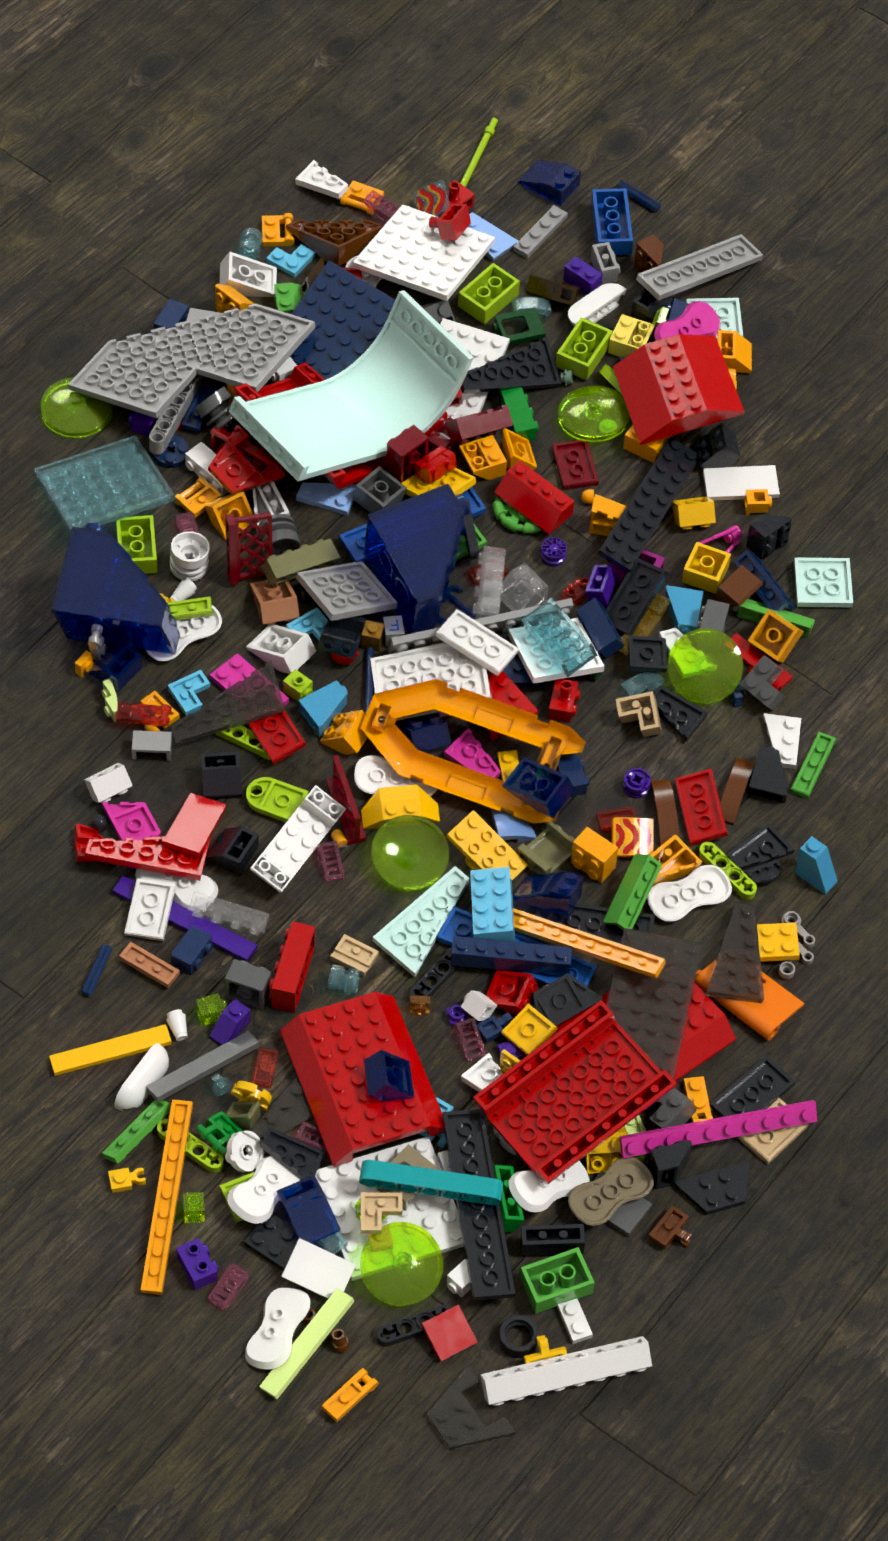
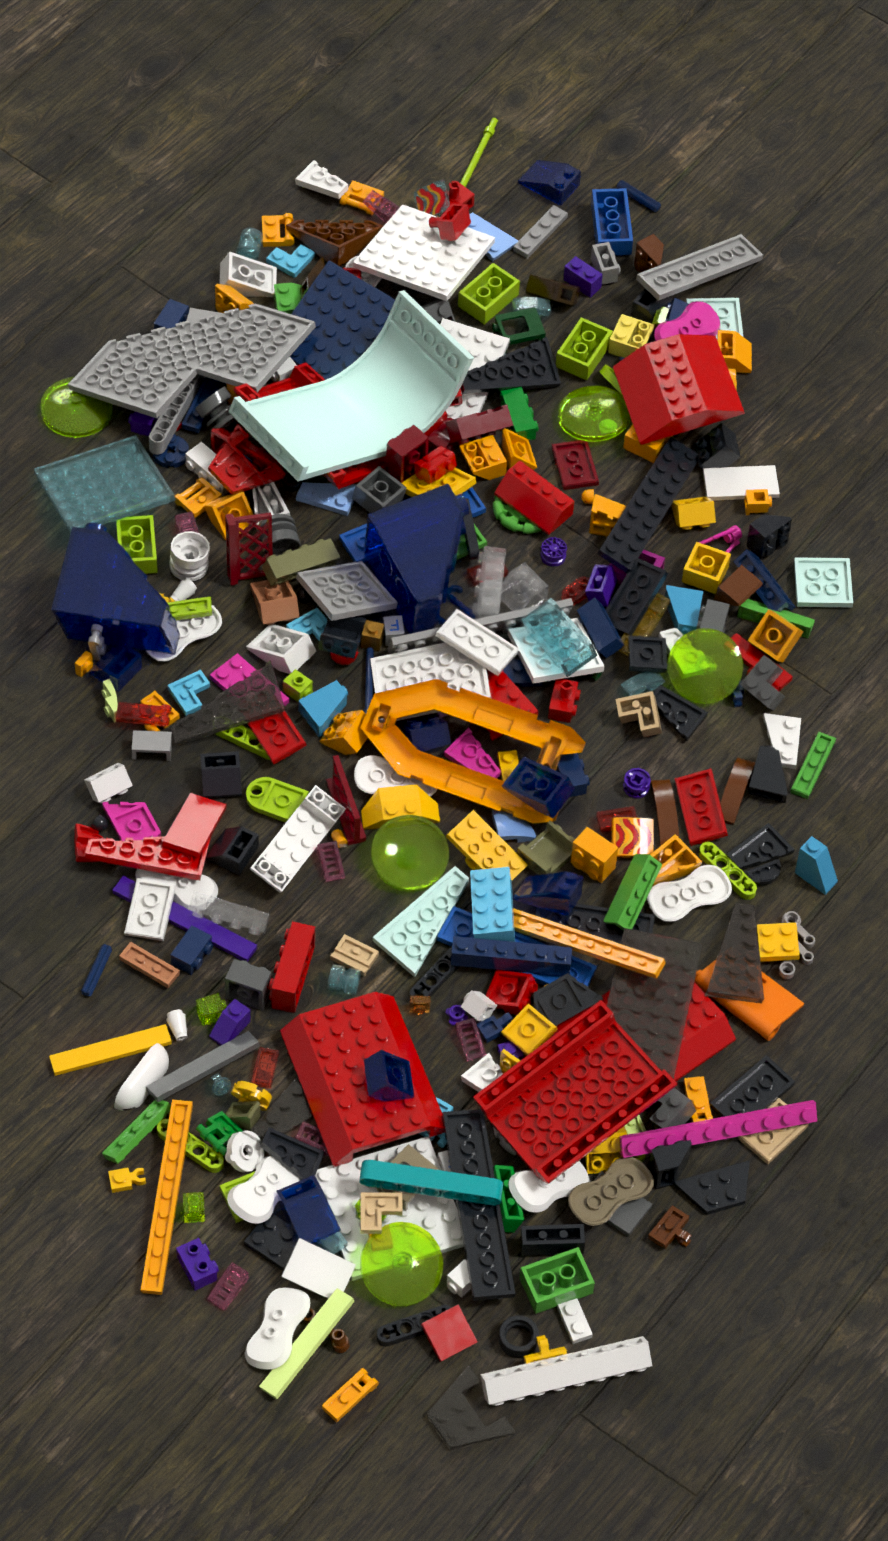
(567, 377): sand green plate -> none
(597, 303): white brick -> none

